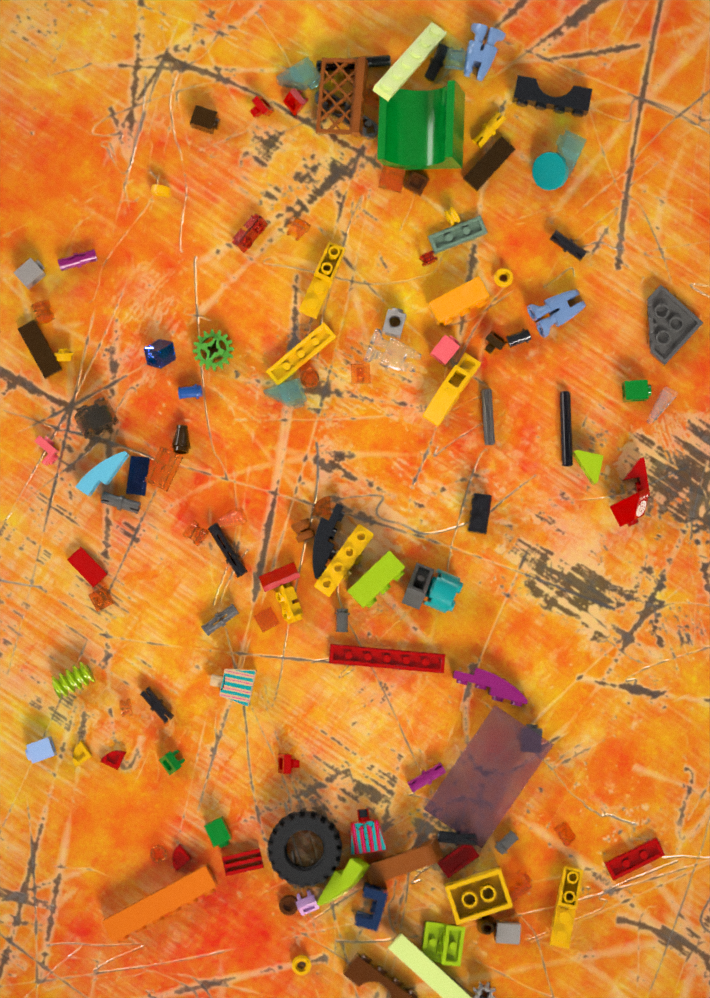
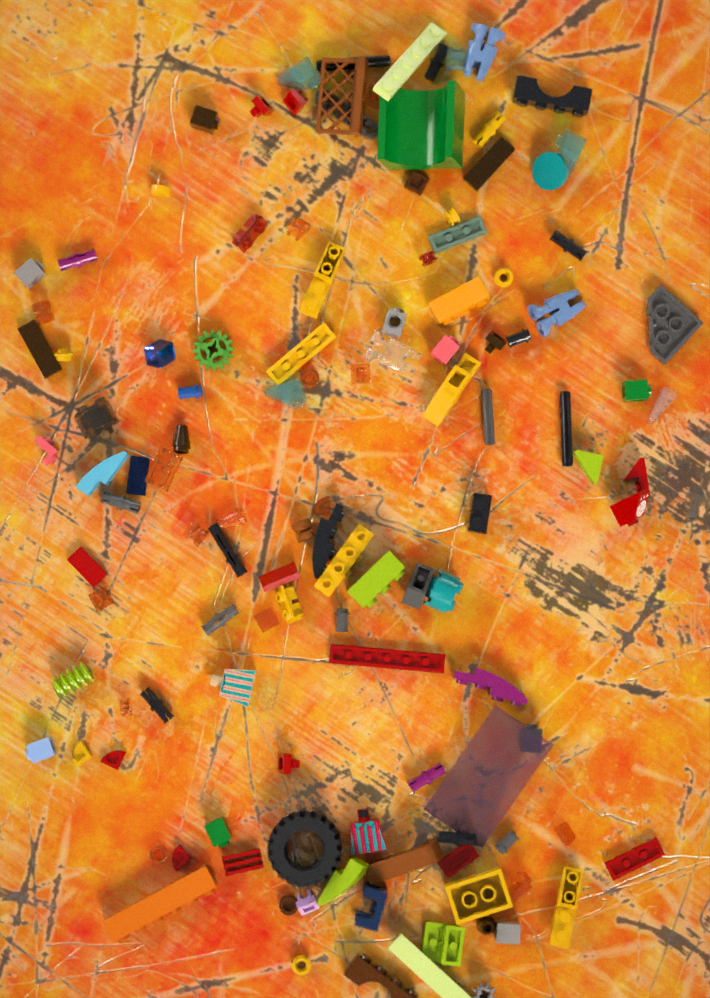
(170, 763): green tile -> none
(391, 179): clear orange panel -> none

